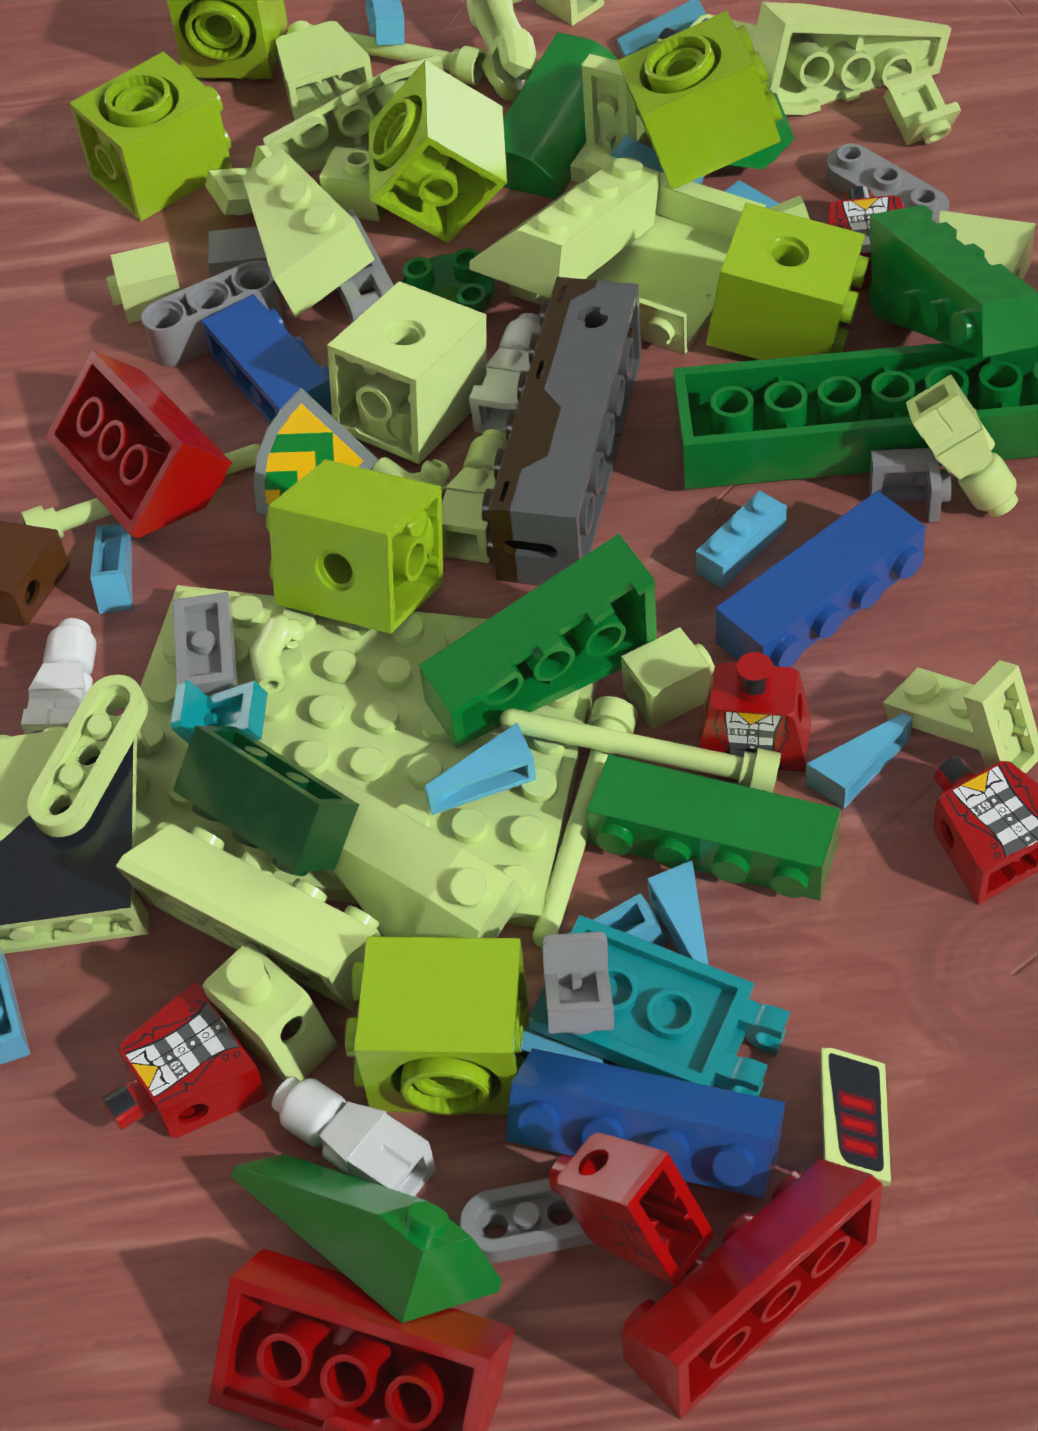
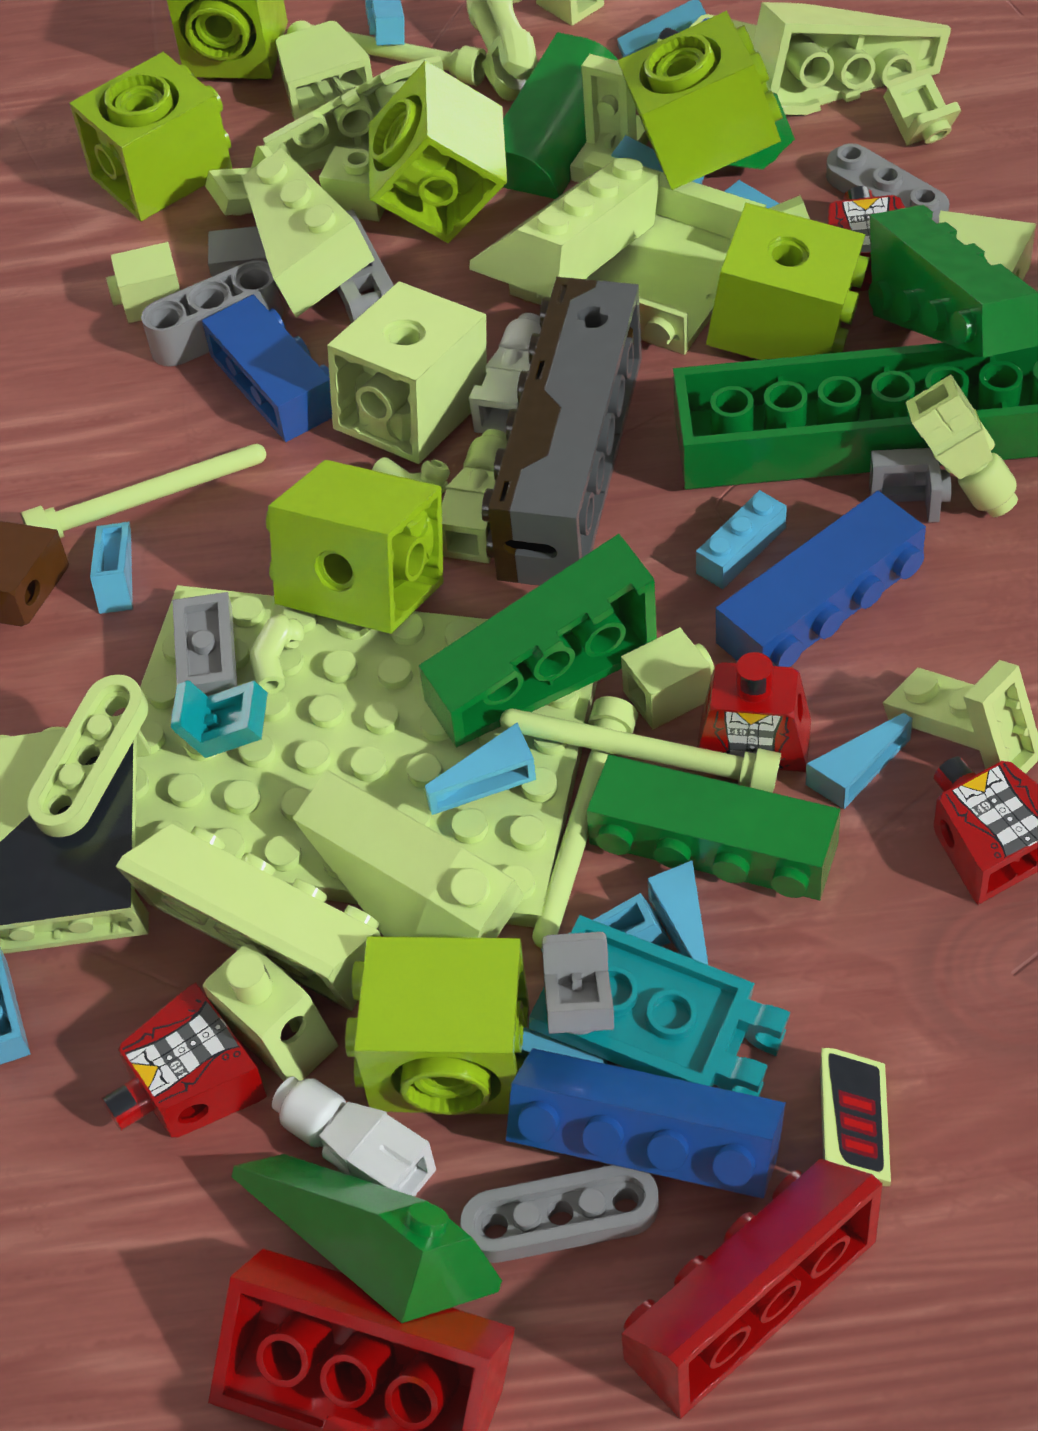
(61, 678): white piece -> none
(135, 447): red slope -> none
(265, 799): dark green brick -> none
(297, 443): shield -> none
(451, 279): green dish -> none
(633, 1204): red torso -> none

